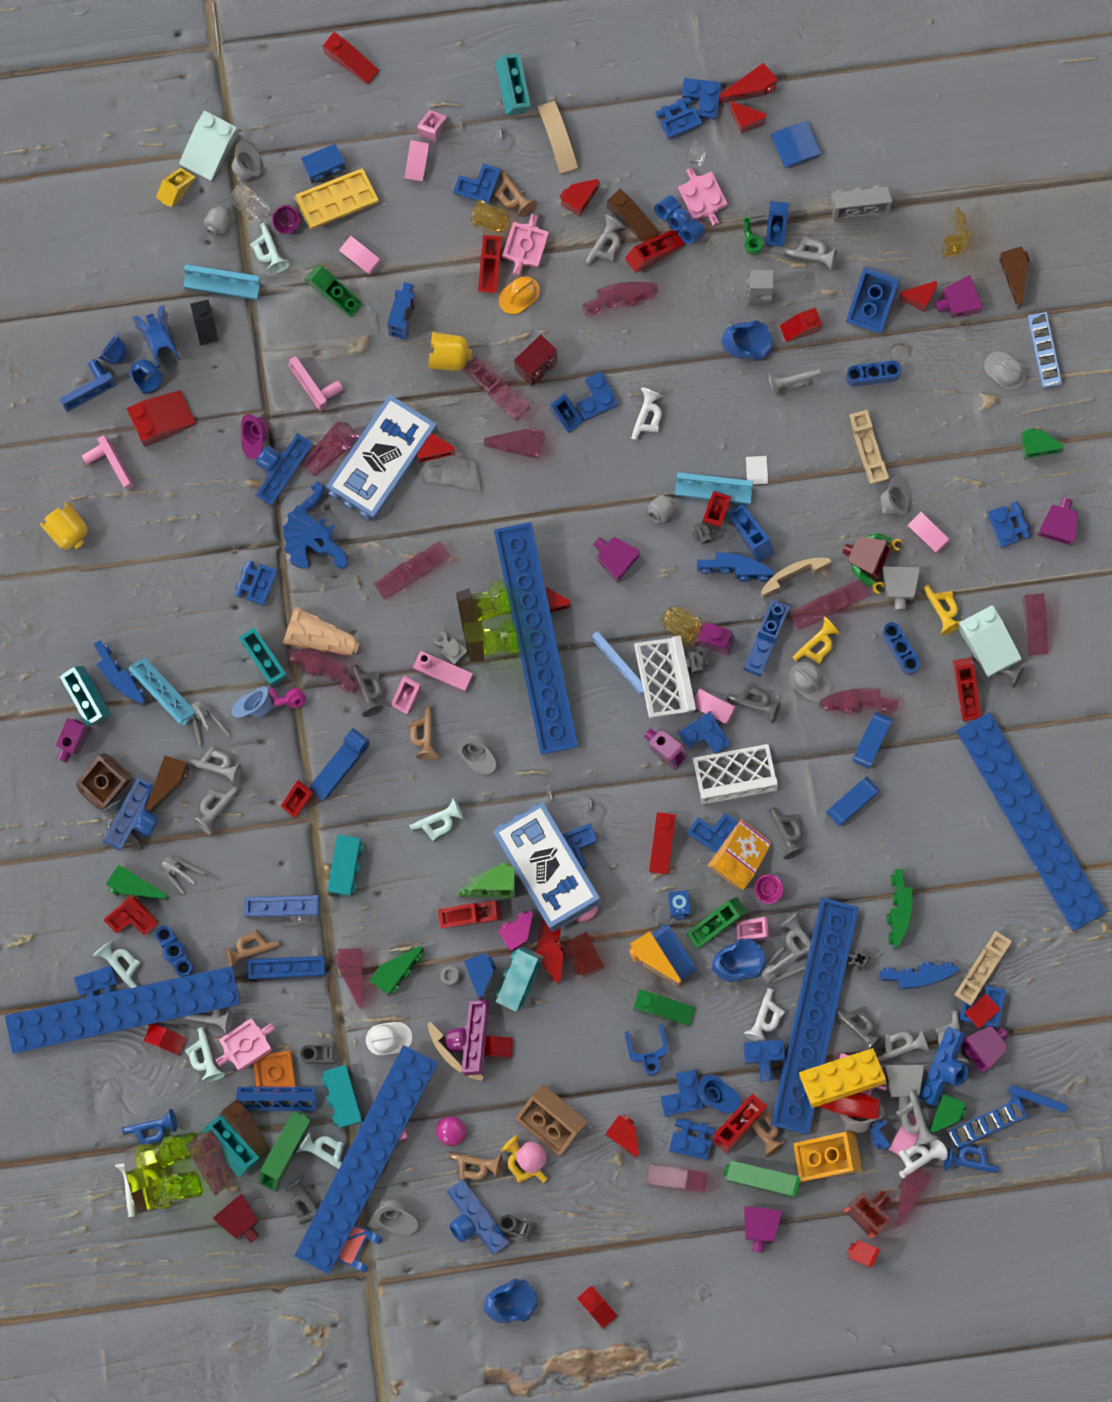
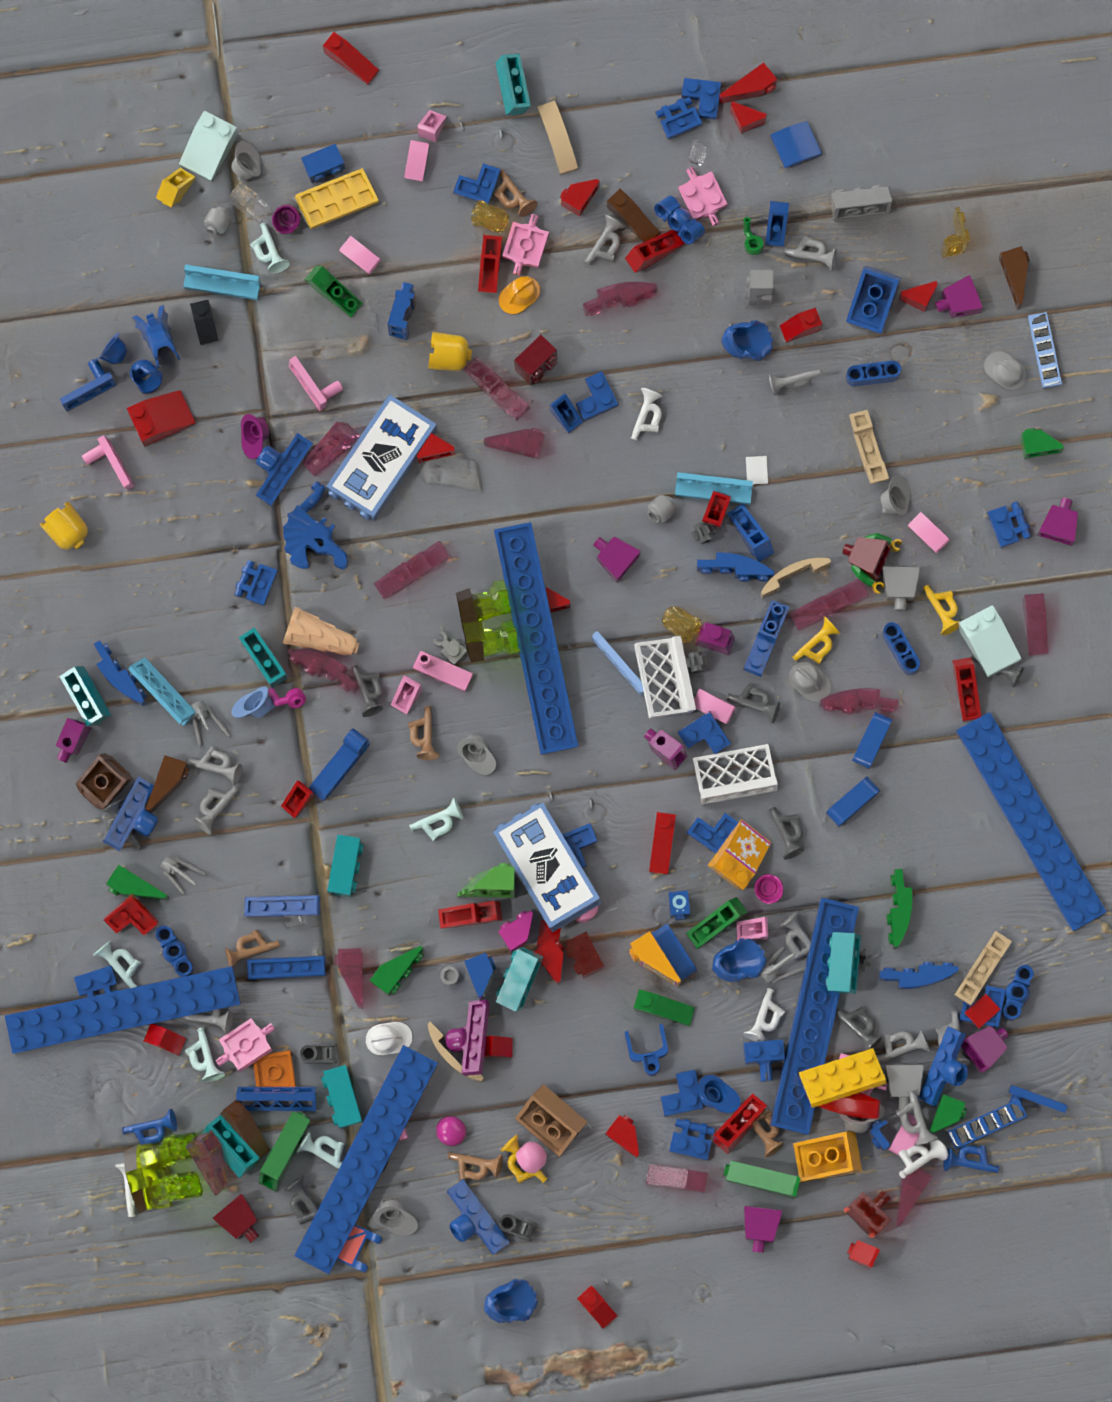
(843, 963): none -> teal brick
(1022, 984): none -> blue piece

